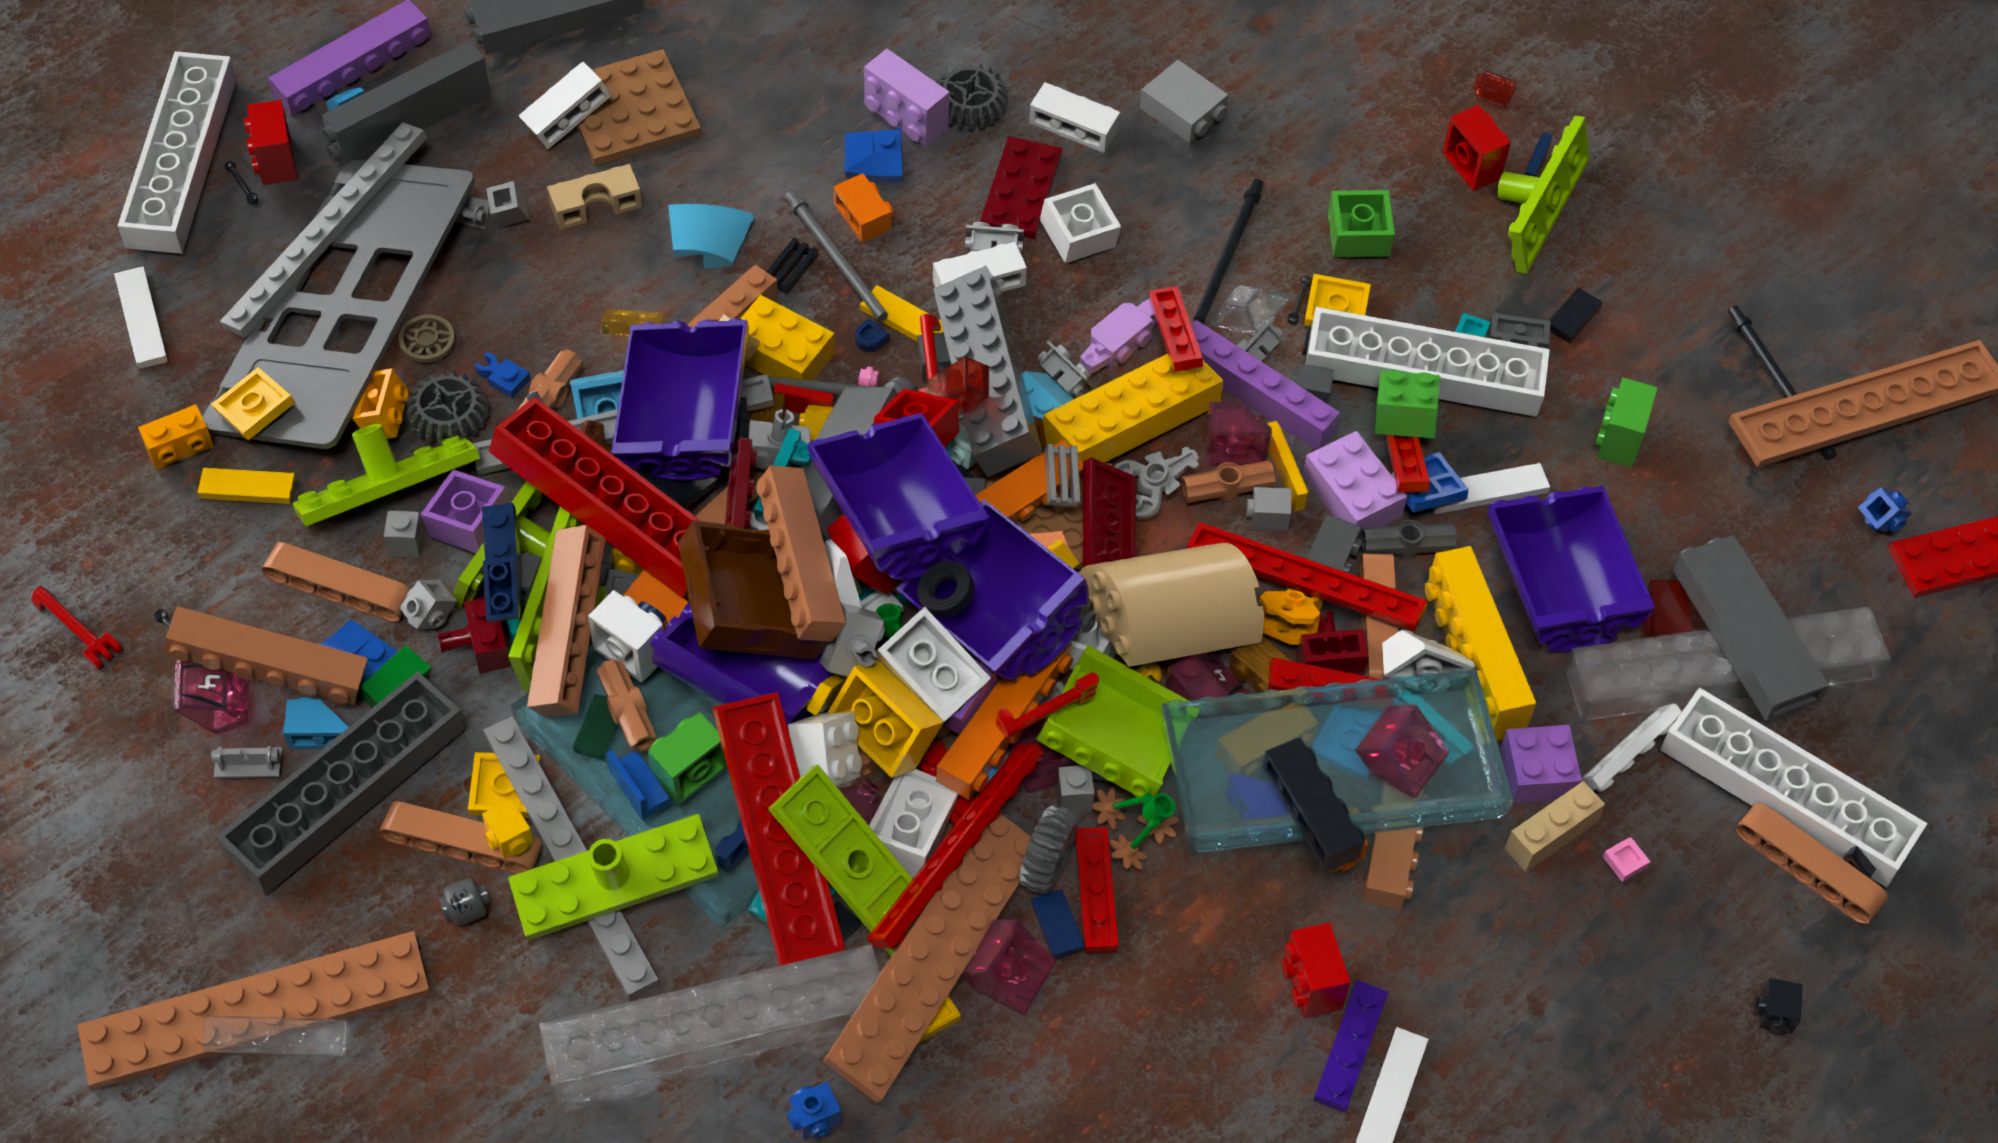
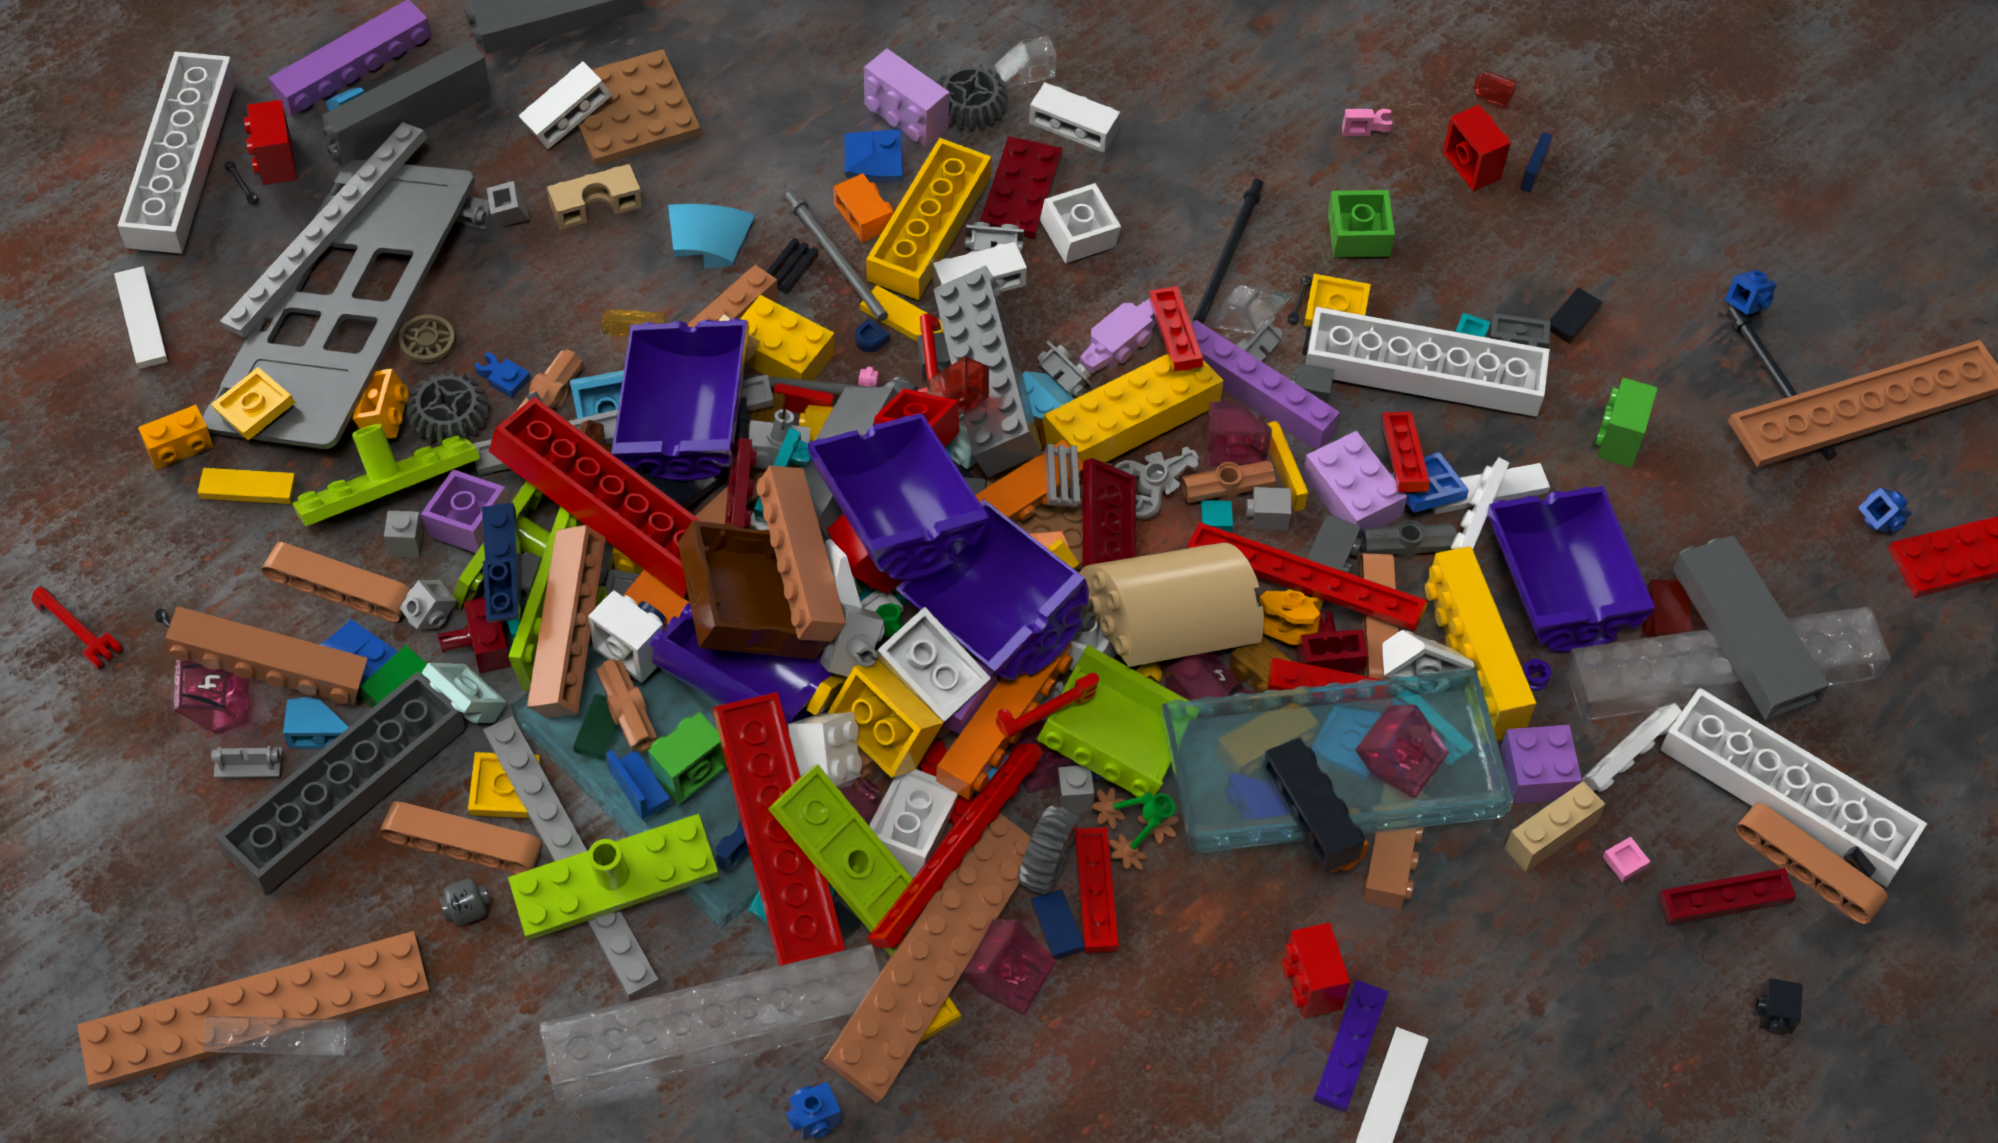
(465, 691): none -> light aqua plate
(507, 829): yellow brick -> none
(928, 218): none -> yellow brick
(958, 601): black tyre -> none
(1028, 62): none -> clear slope
(1184, 101): light grey brick -> none
(1217, 514): none -> teal tile
(1363, 121): none -> bright pink plate
(1407, 404): bright green brick -> none
(1482, 497): none -> white plate
(1534, 666): none -> dark purple bush
(1544, 196): lime plate -> none
(1727, 896): none -> dark red plate
(1751, 292): none -> blue brick

